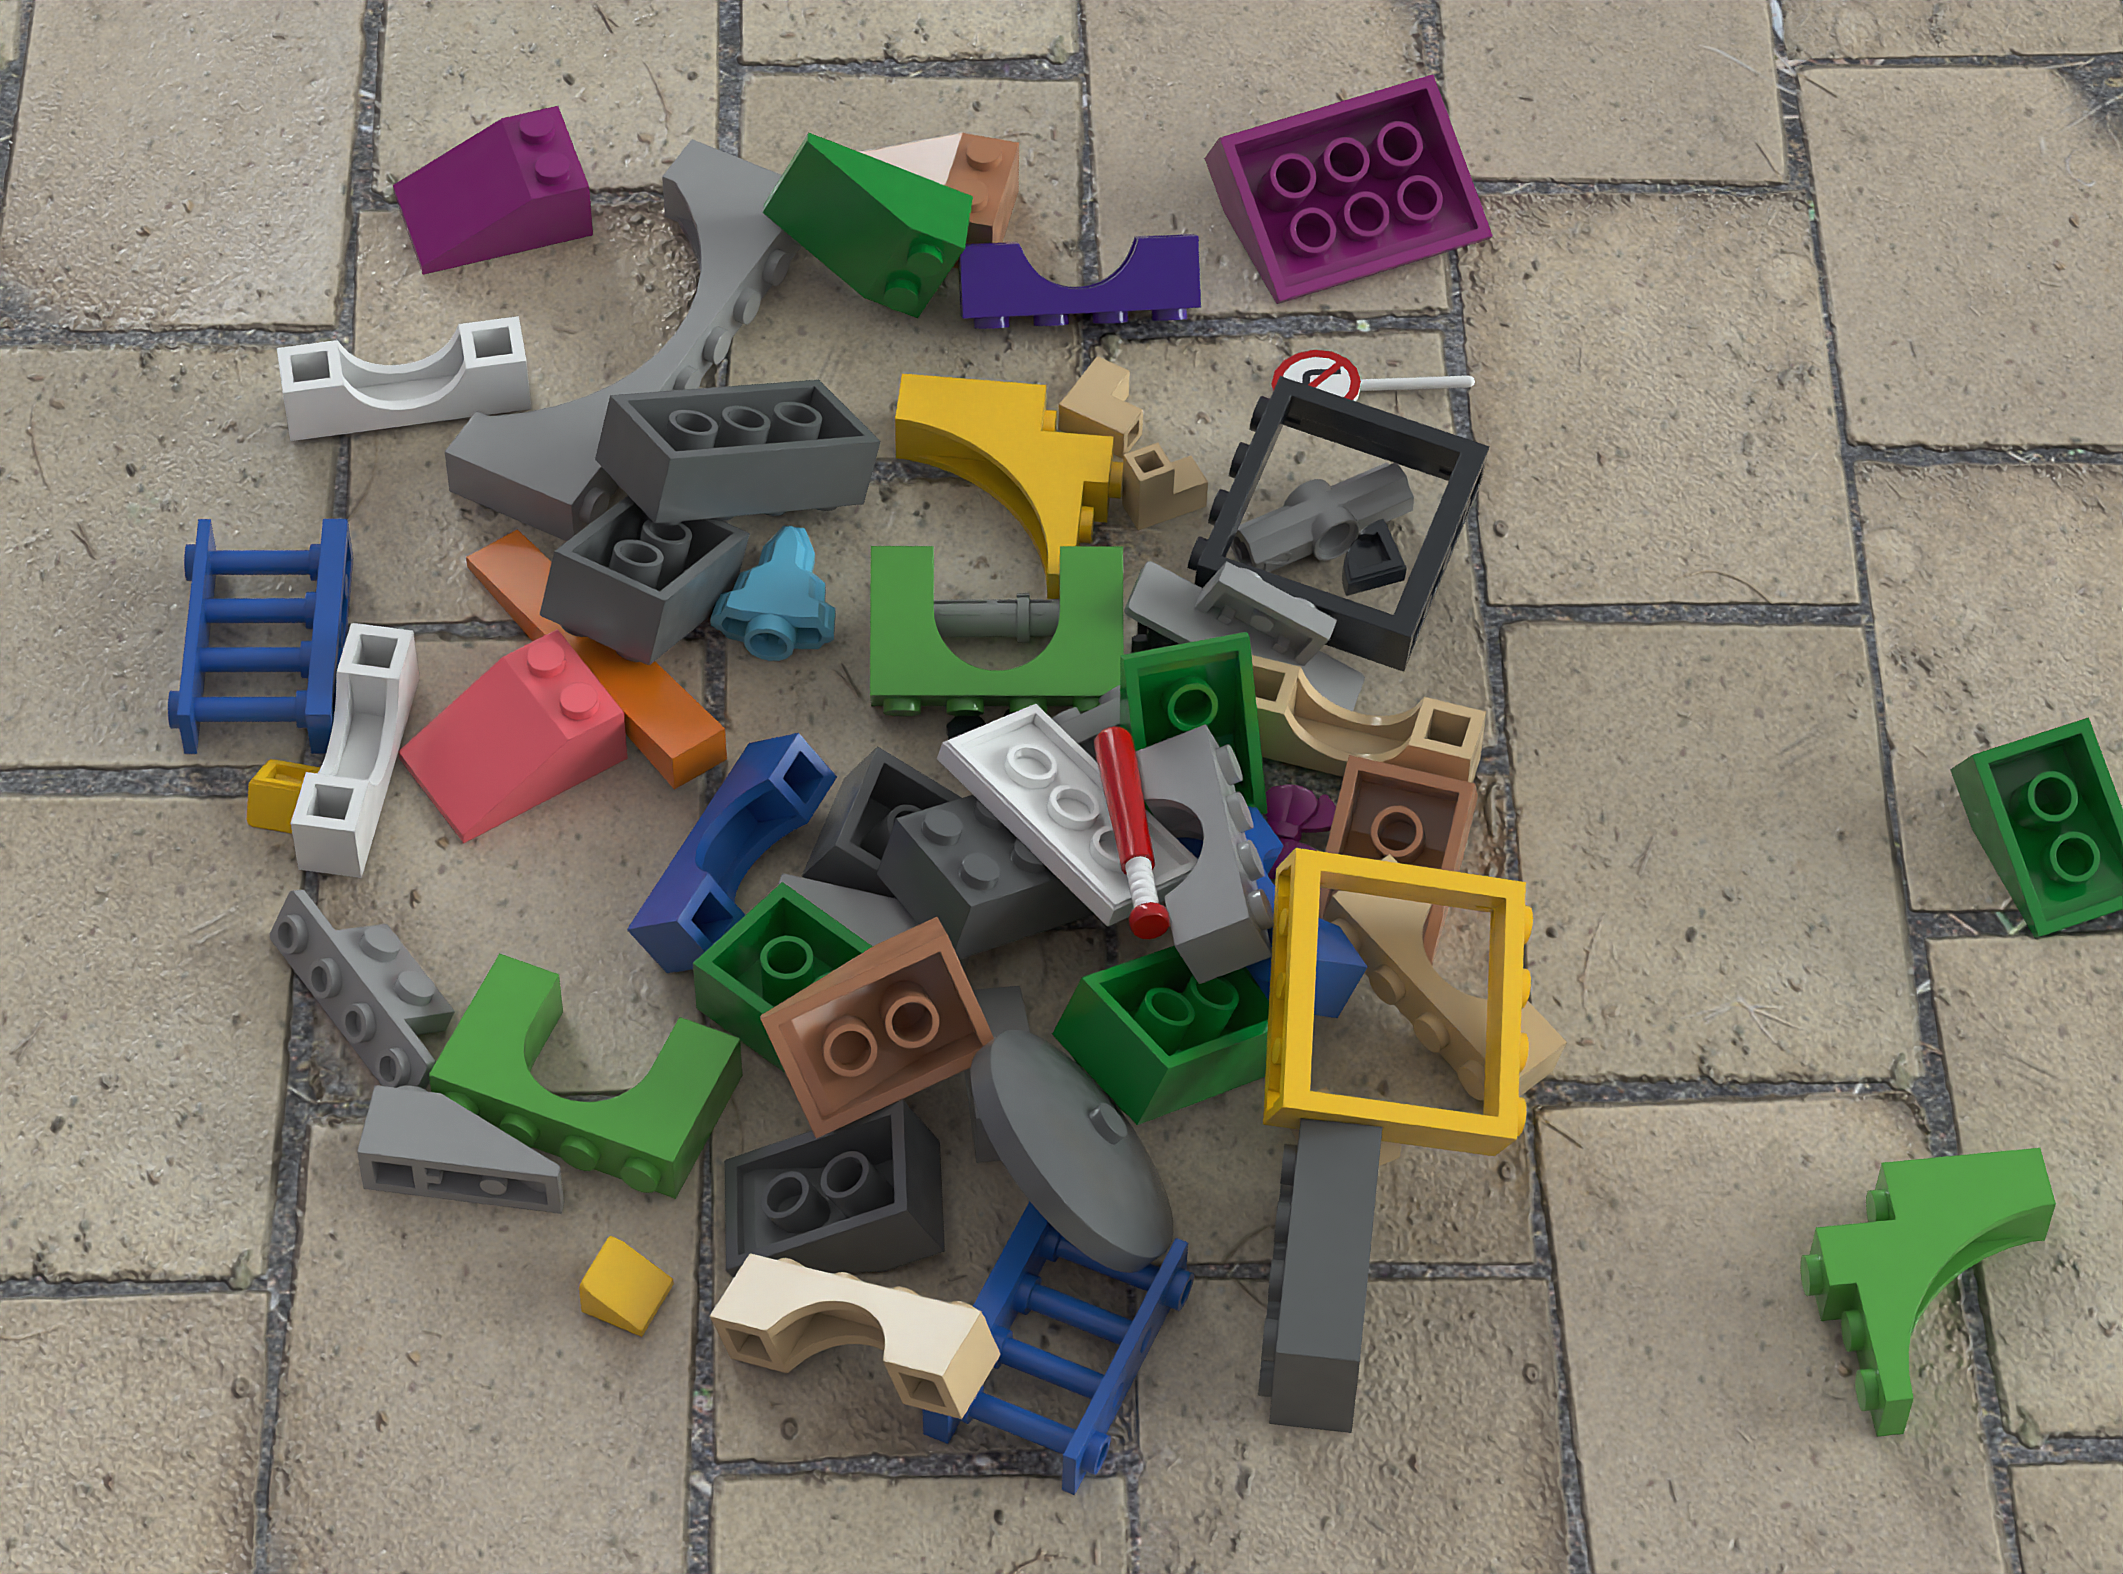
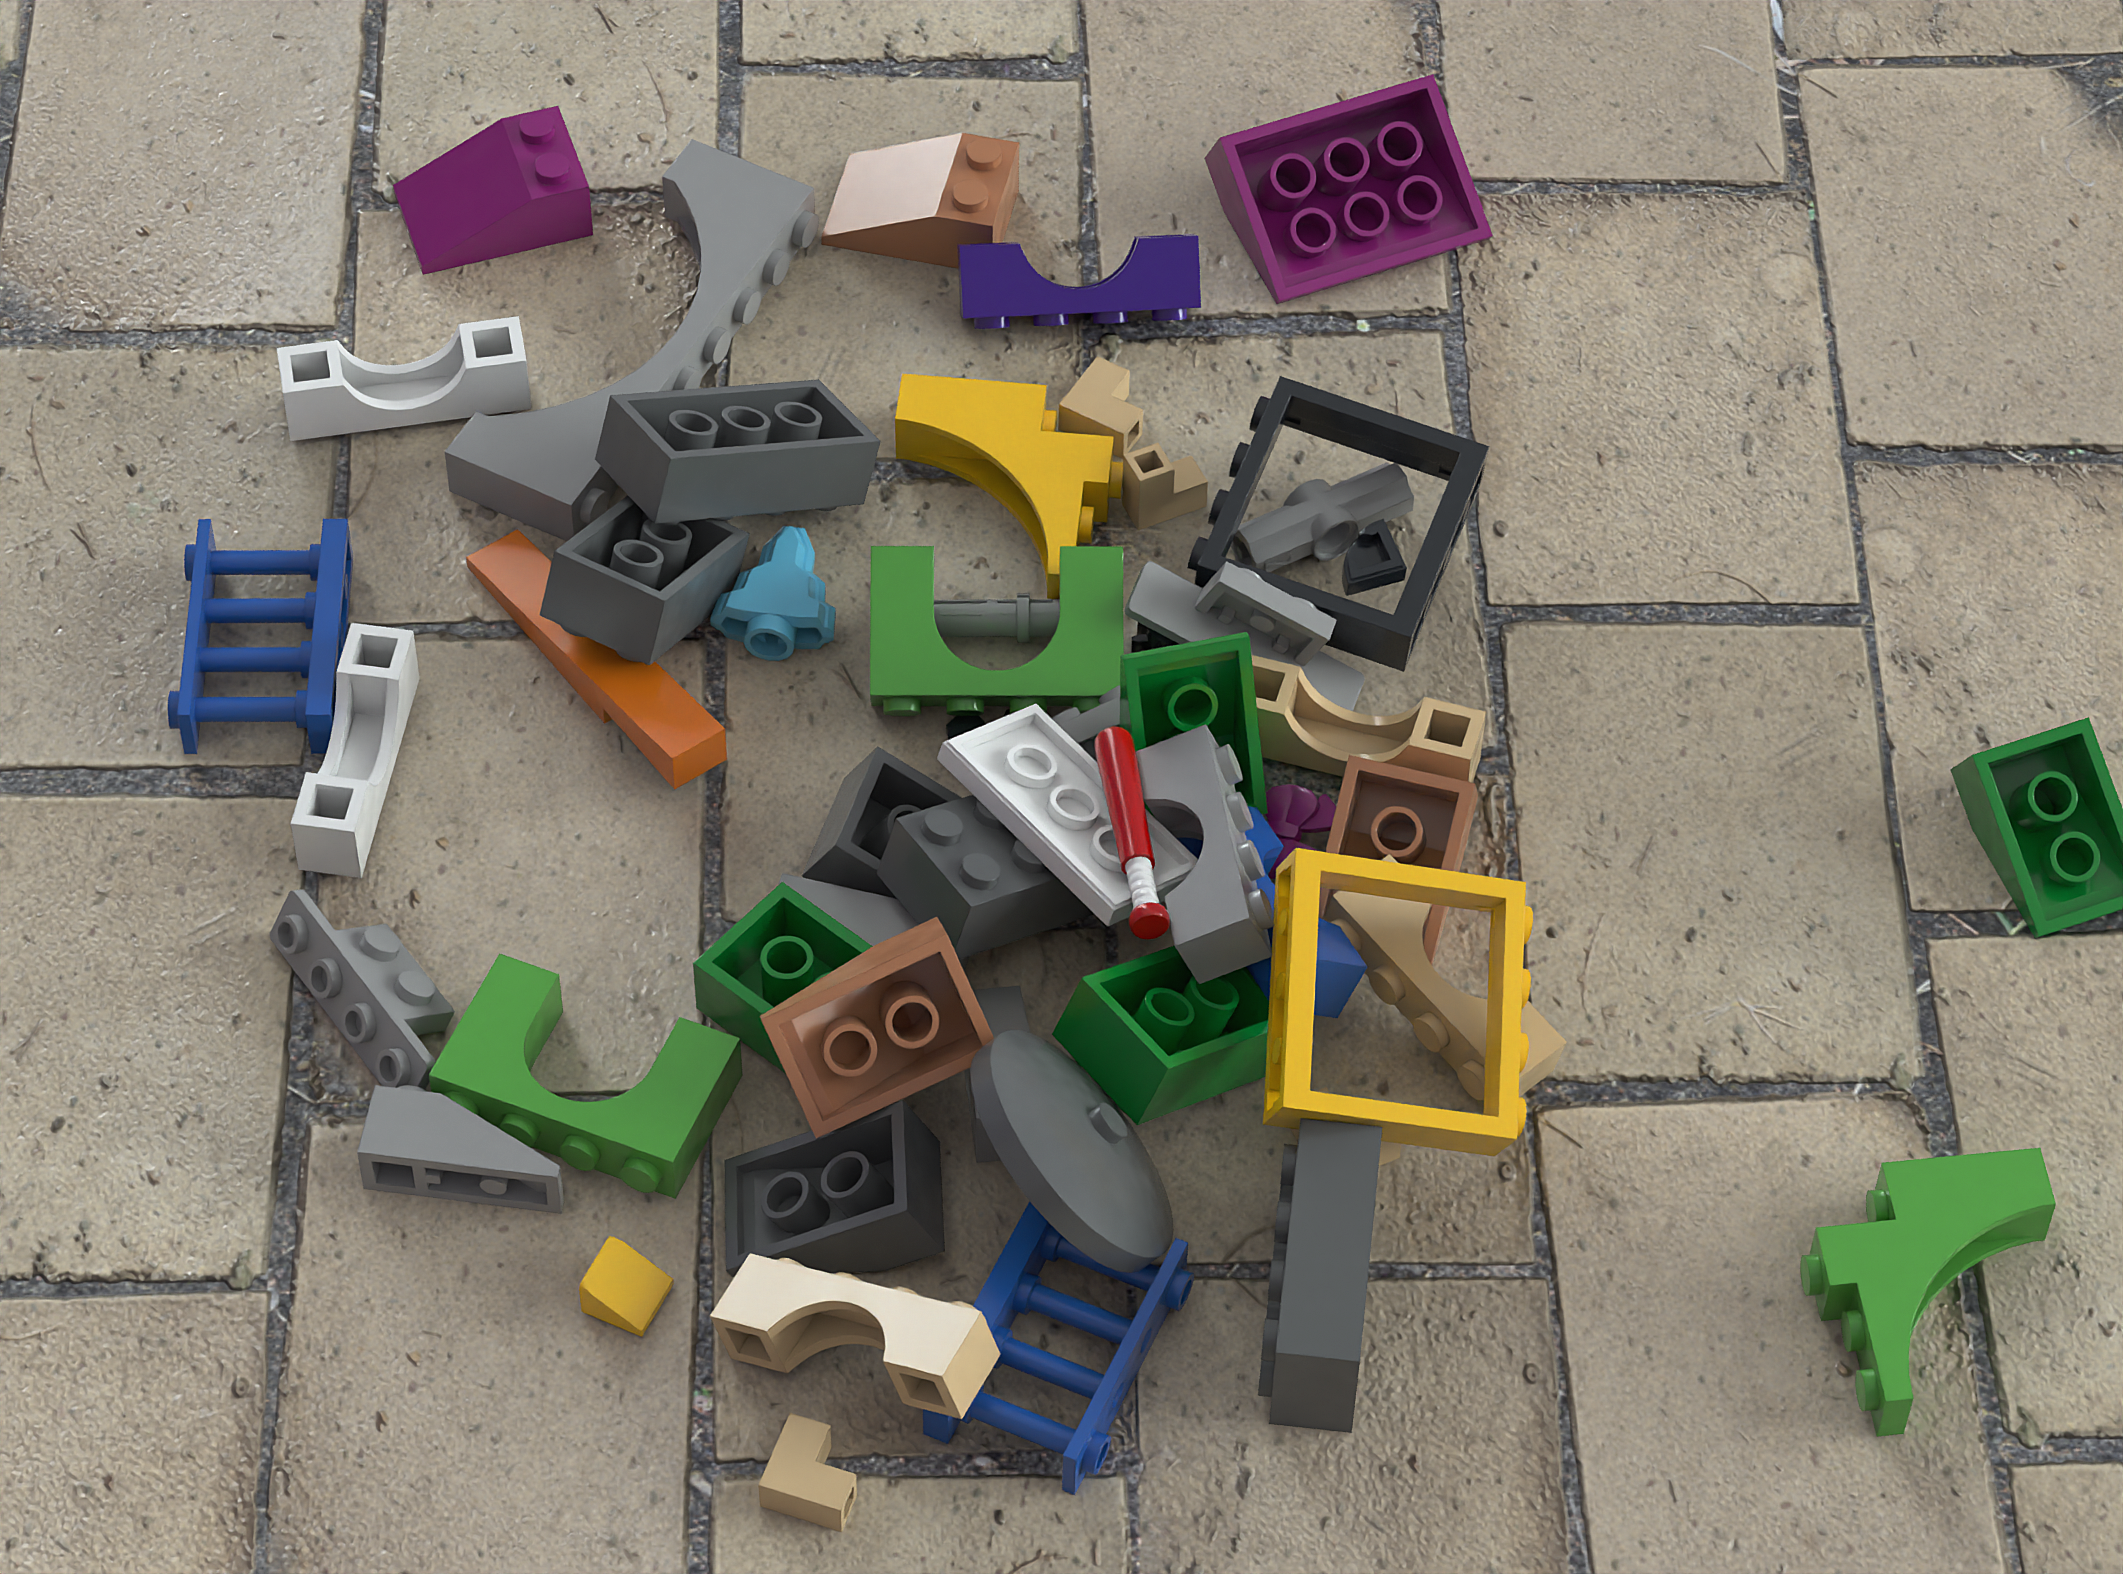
(275, 794): yellow slope -> none
(517, 738): coral slope -> none
(760, 801): blue arch -> none
(801, 1483): none -> tan piece
(871, 222): green slope -> none
(1339, 376): white piece -> none

